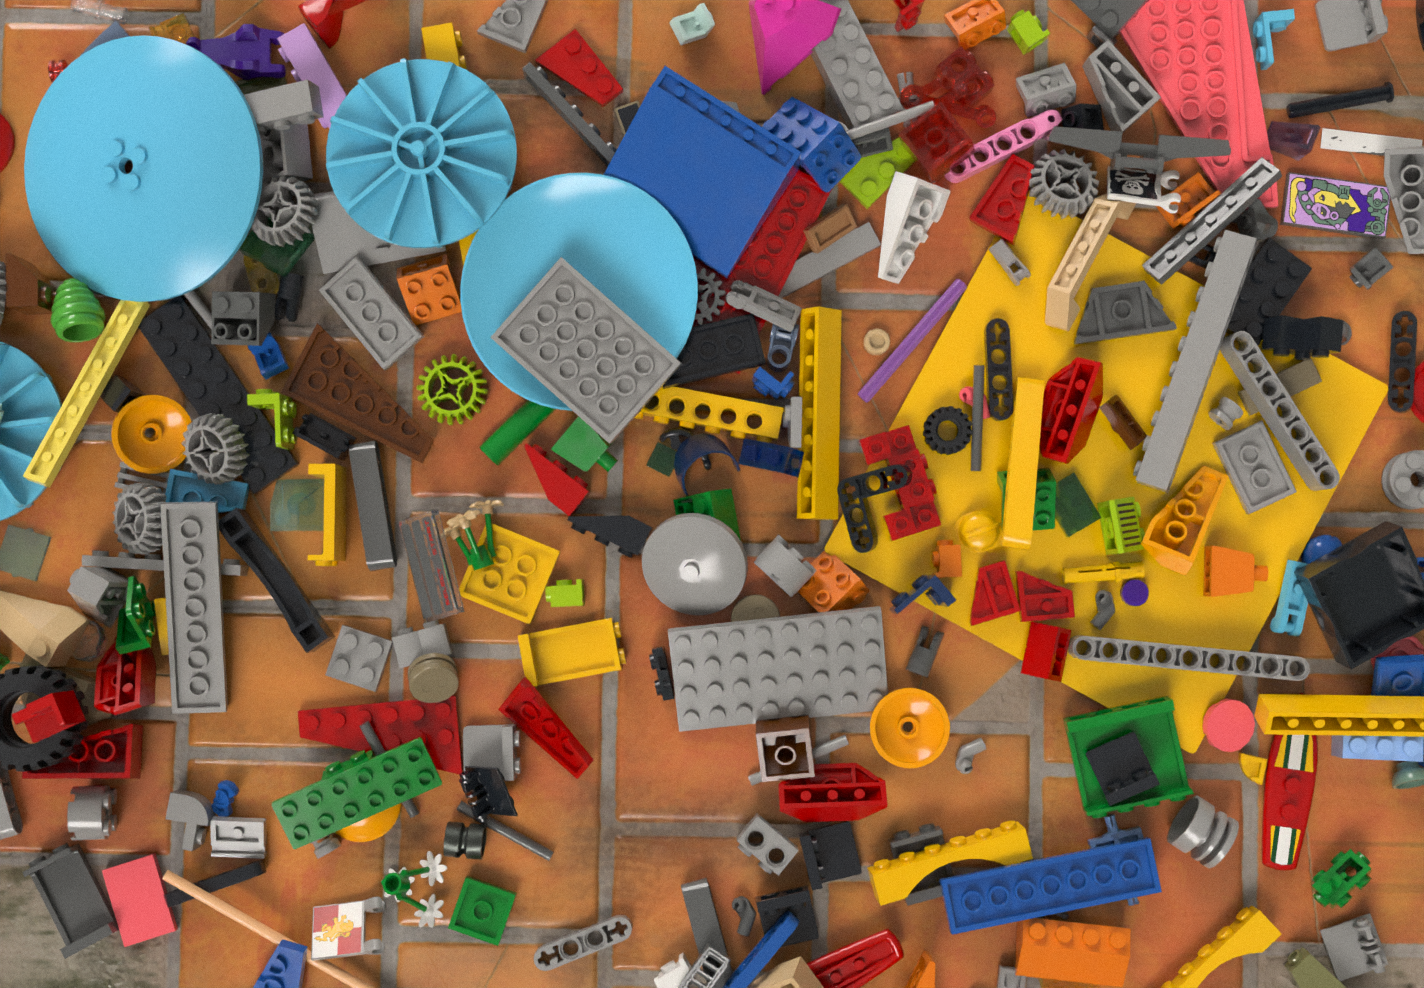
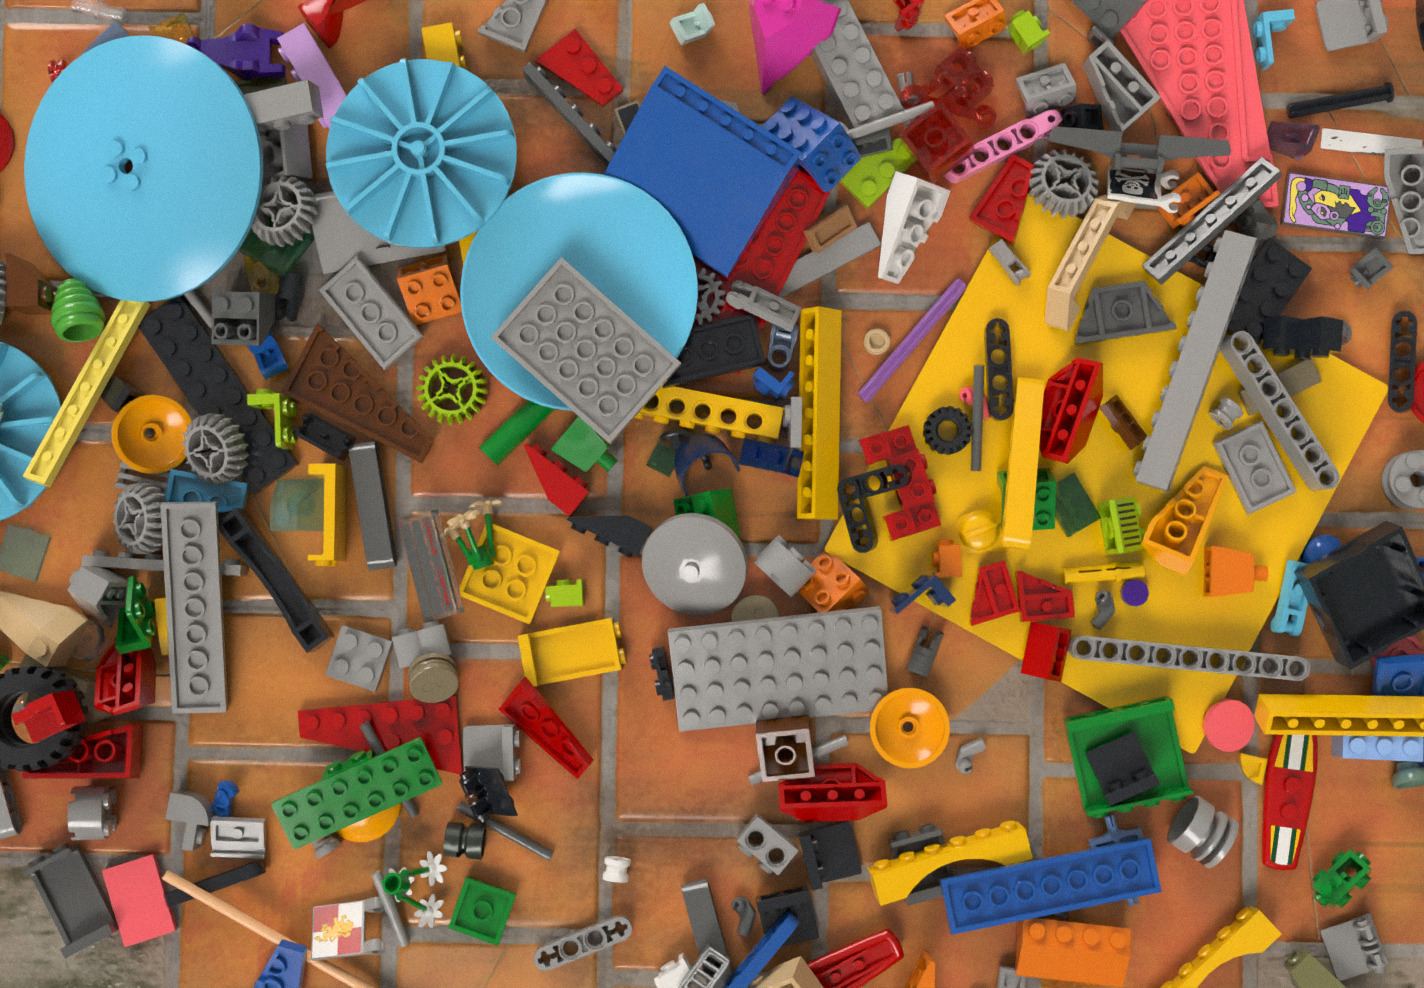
(391, 910): none -> light grey bar
(616, 869): none -> white wheel

